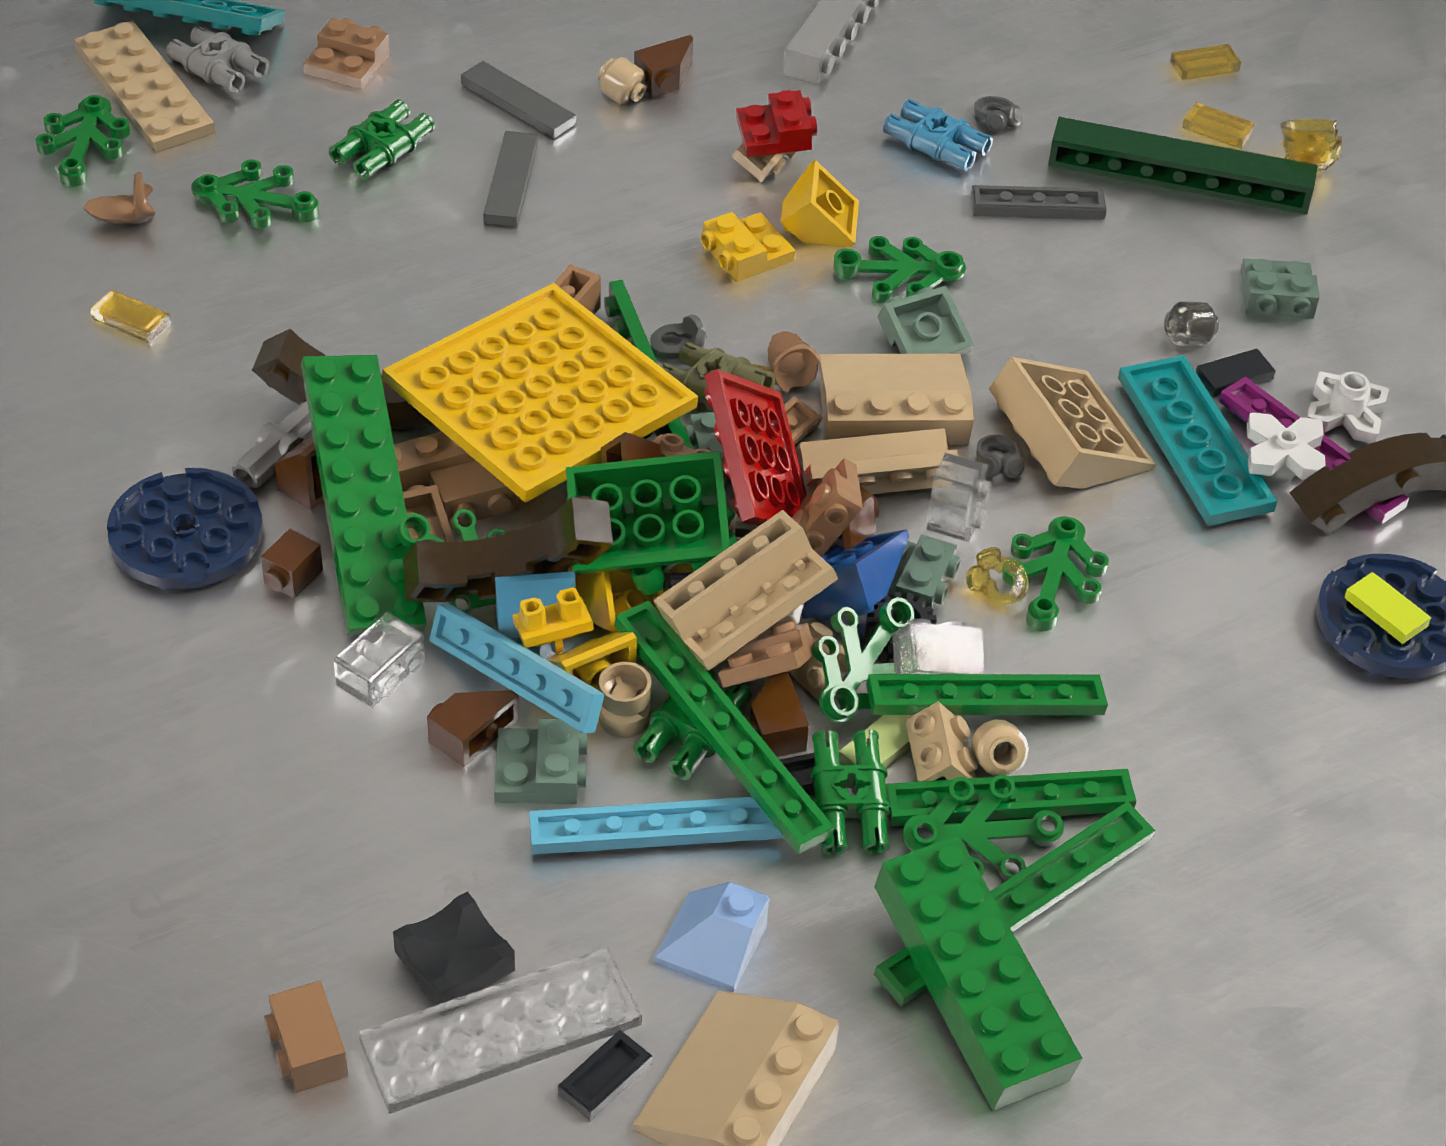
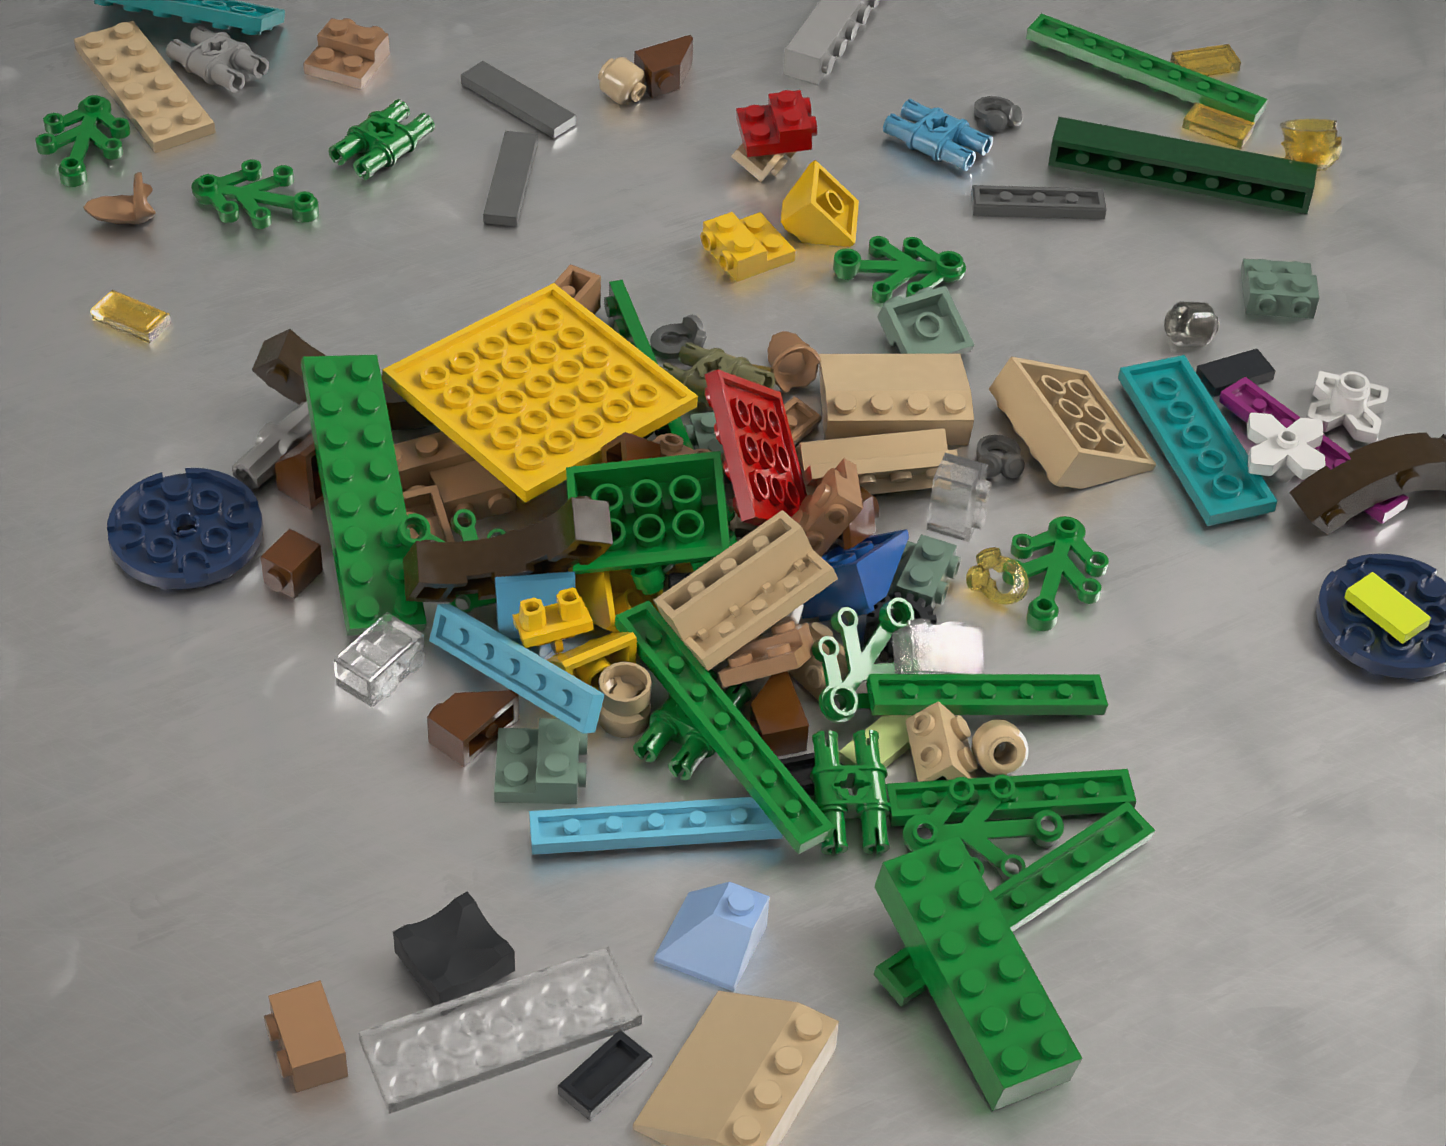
(1145, 68): none -> green plate

